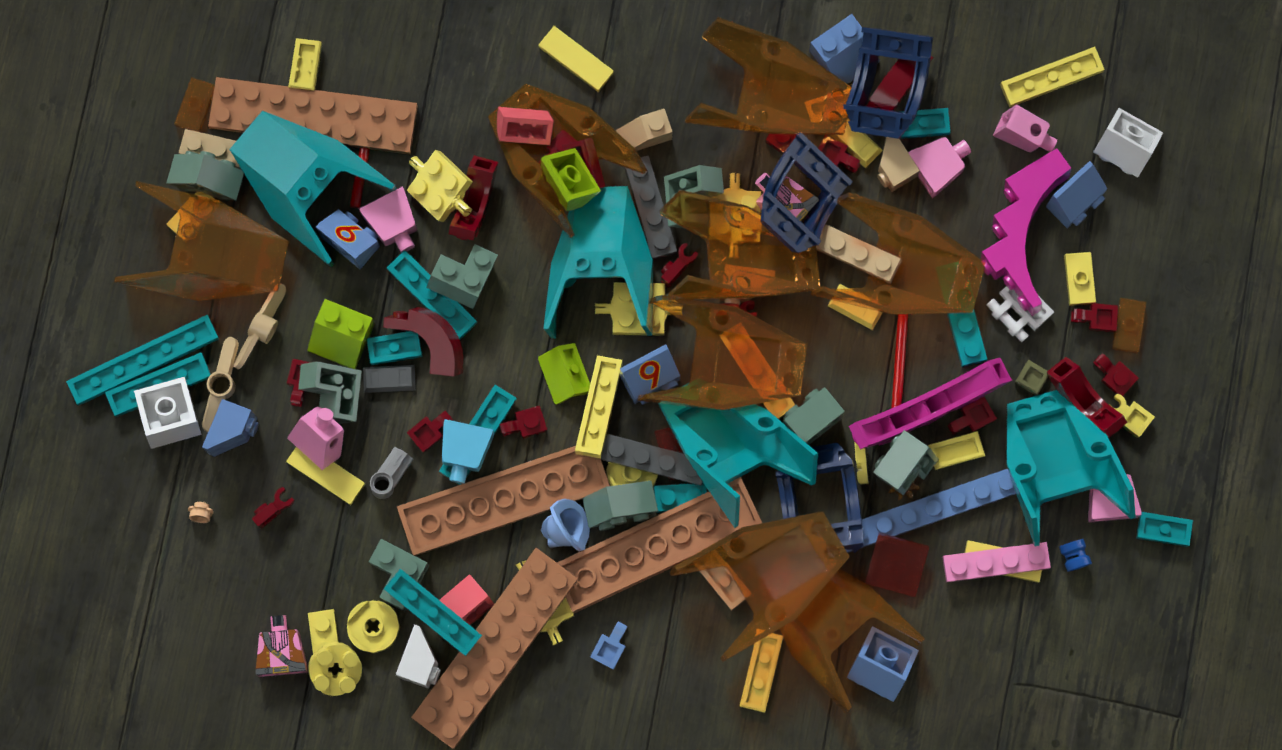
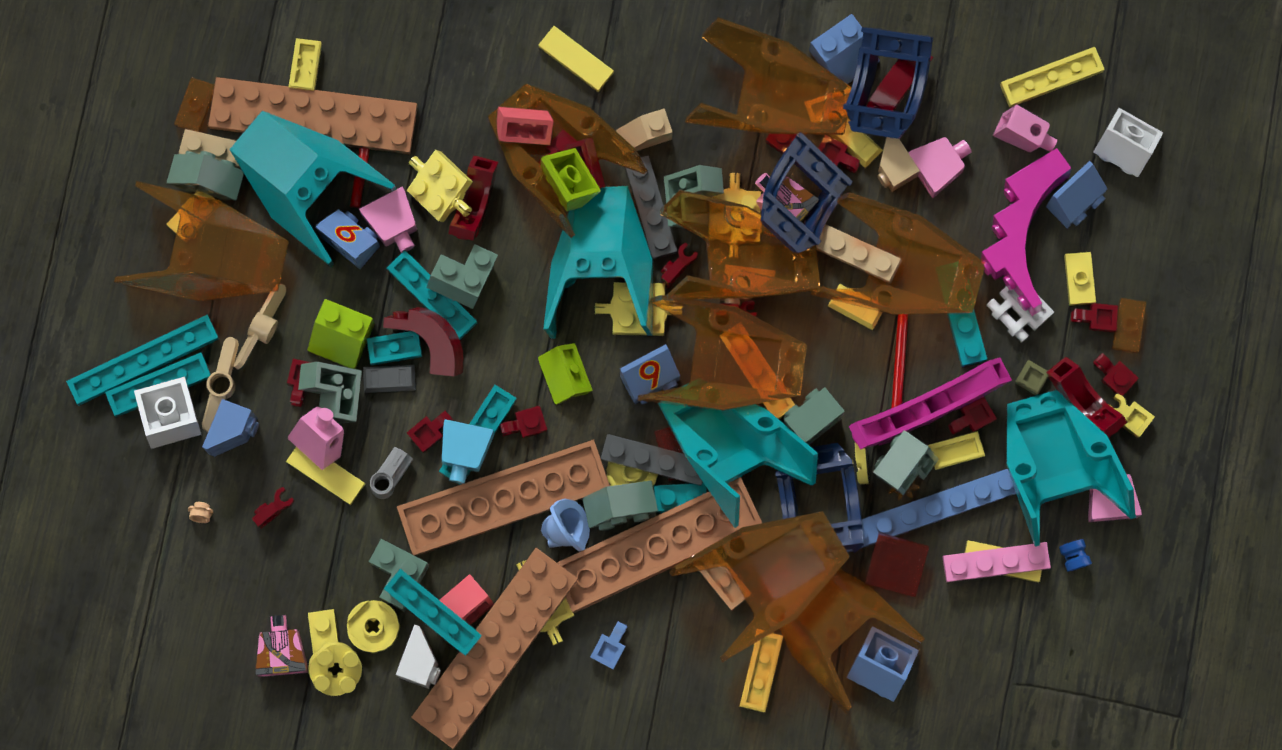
(598, 407): light yellow plate -> none
(929, 123): teal plate -> none
(1164, 529): teal plate -> none

